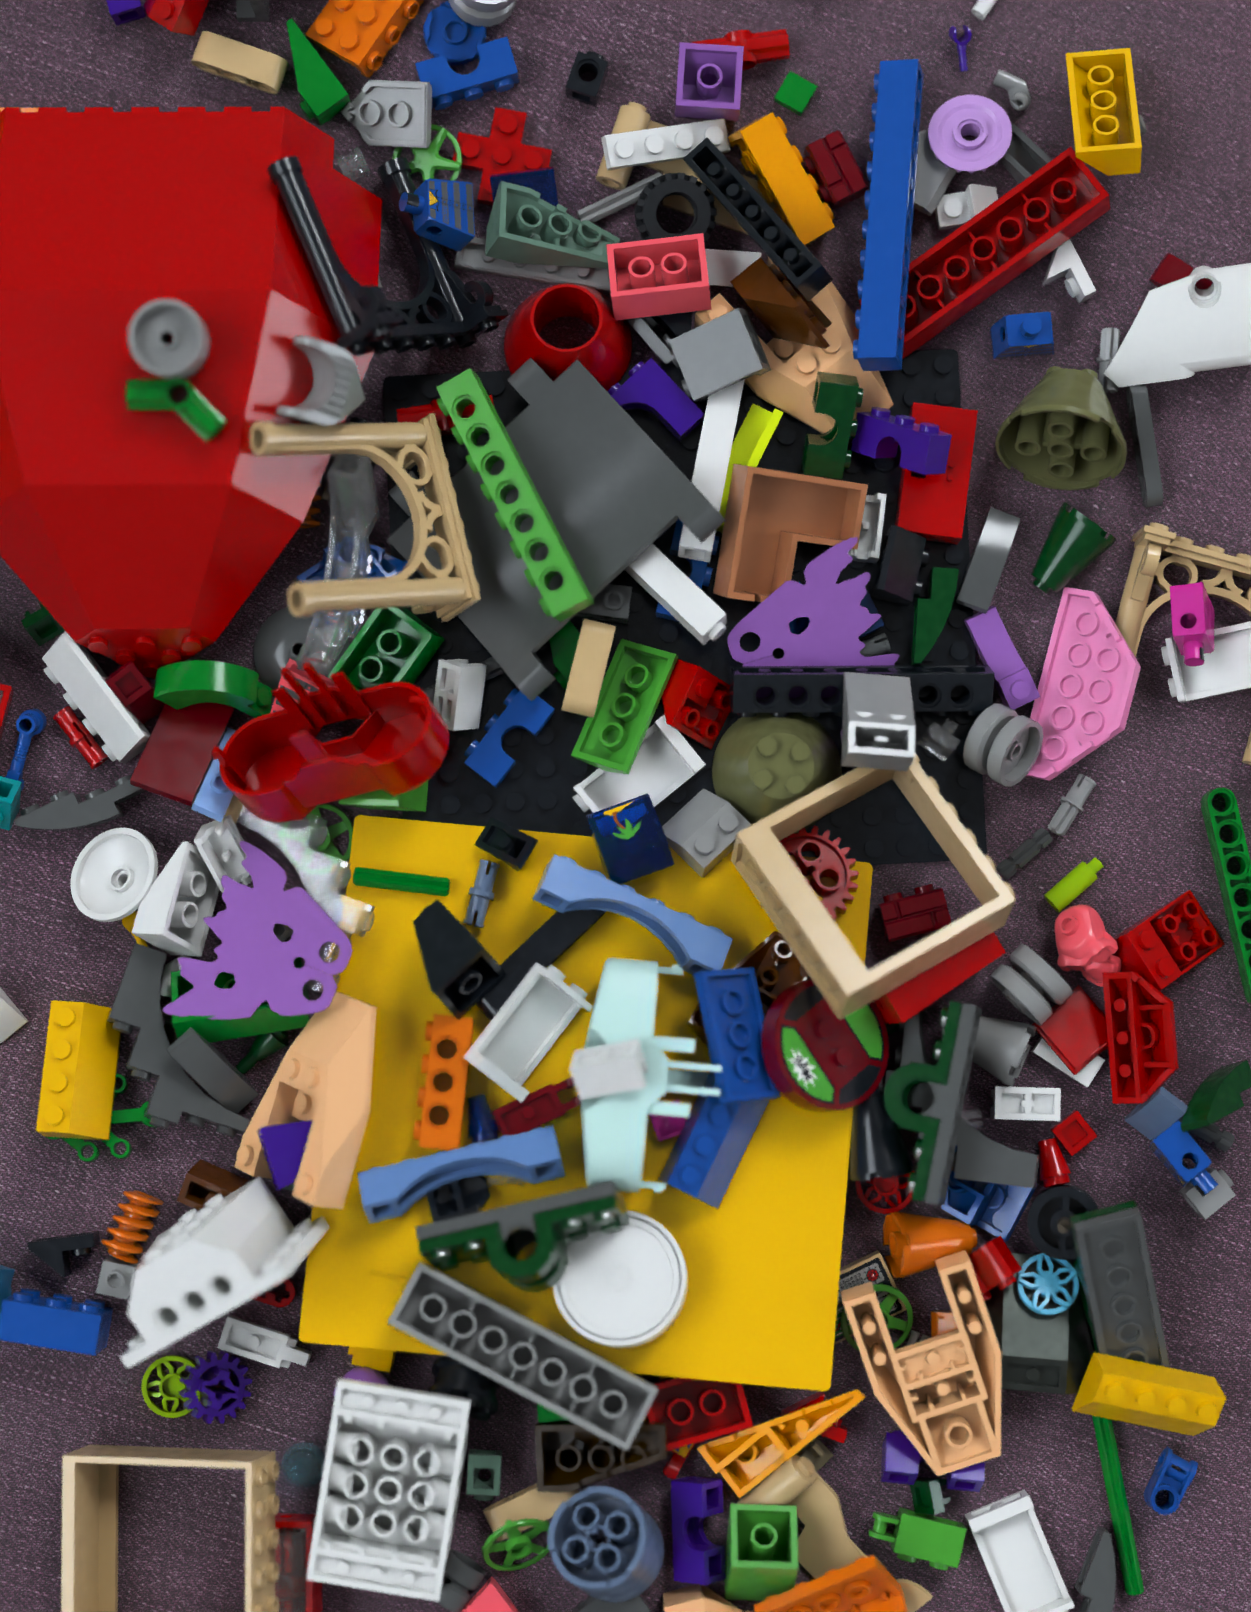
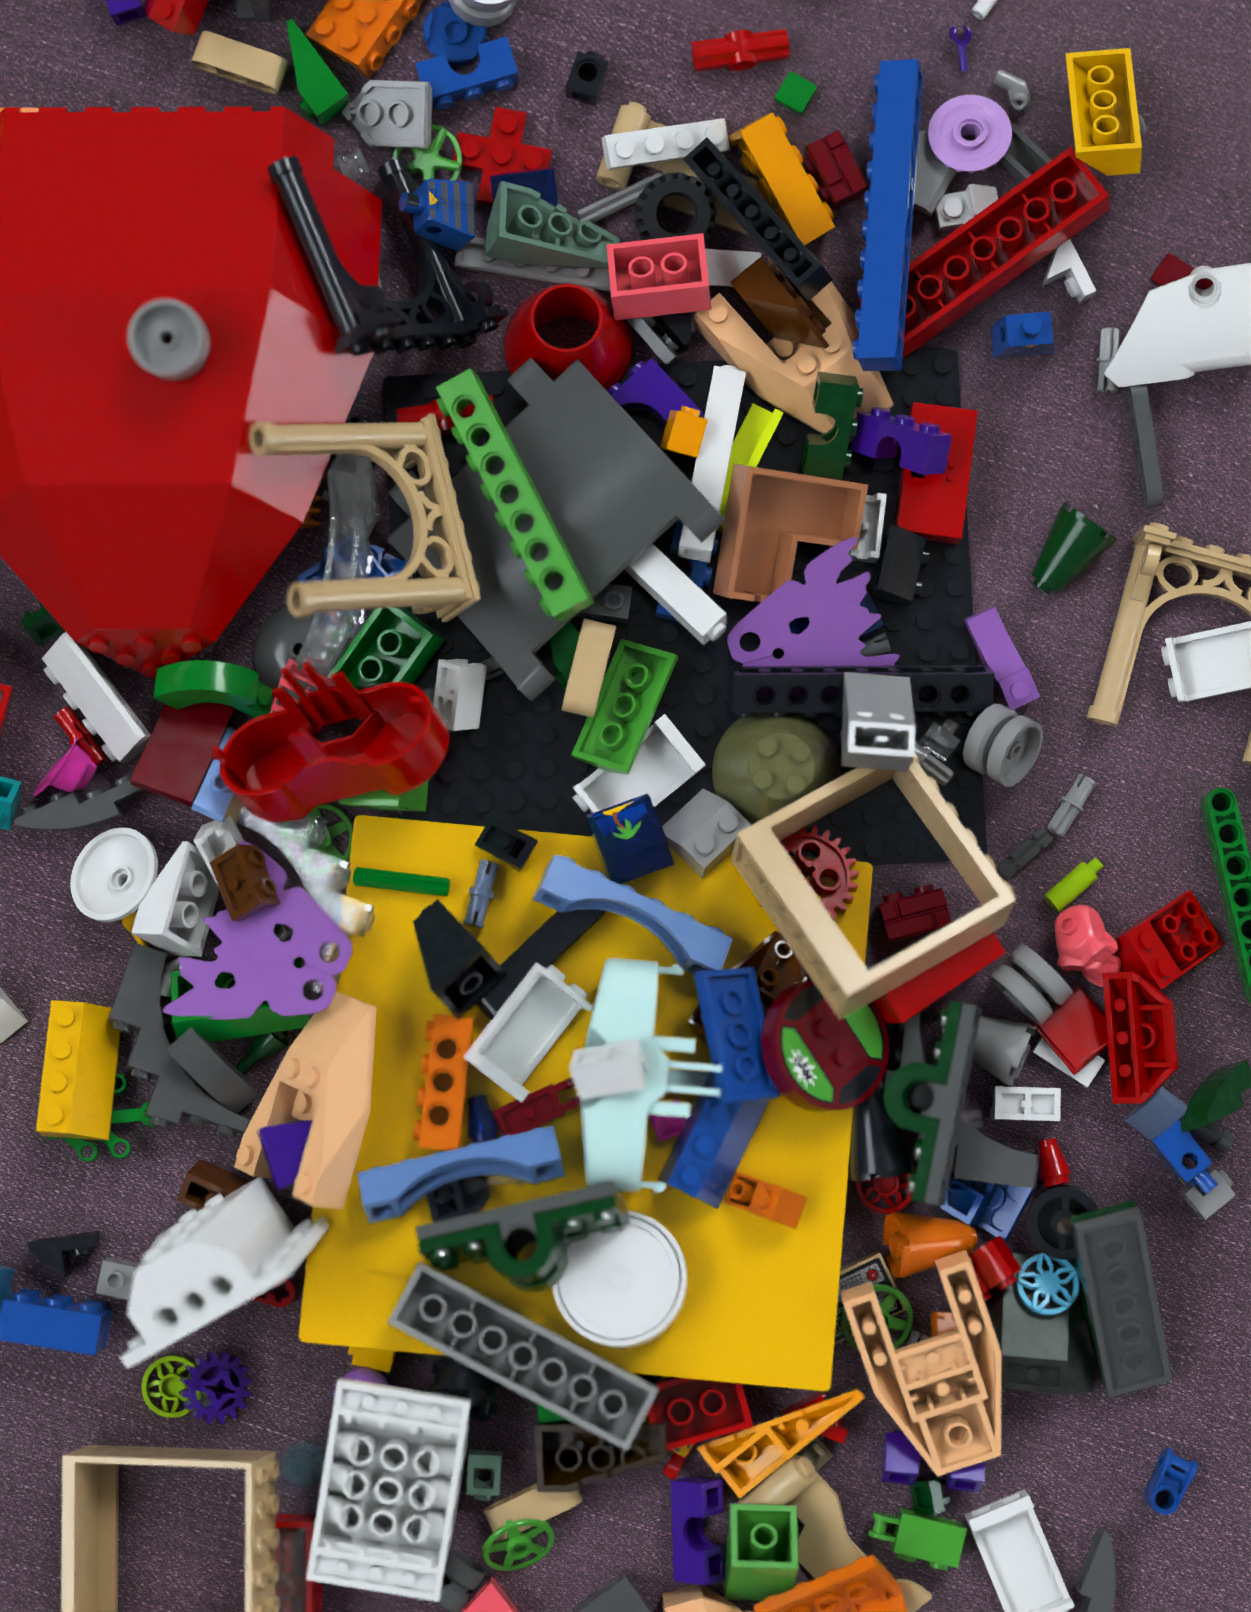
(39, 723): blue brick -> none
(70, 772): none -> dark pink piece
(132, 1225): orange piece -> none
(135, 692): dark red slope -> none
(158, 396): green piece -> none
(244, 881): none -> reddish brown bracket
(261, 1344): white hinge -> none
(335, 385): light grey animal -> none
(488, 757): blue arch -> none
(614, 1569): sand blue brick -> none
(684, 432): none -> light orange brick
(696, 702): red slope -> none
(709, 81): medium lavender slope -> none
(718, 354): panel -> none
(765, 1199): none -> orange slope
(933, 612): dark green slope -> none
(933, 766): none -> light grey axle
(988, 560): dark grey slope -> none
(1063, 433): olive cone -> none
(1073, 1132): red plate -> none
(1082, 685): bright pink plate -> none
(1118, 1506): green axle -> none
(1149, 1395): yellow slope -> none
(1192, 622): dark pink torso -> none

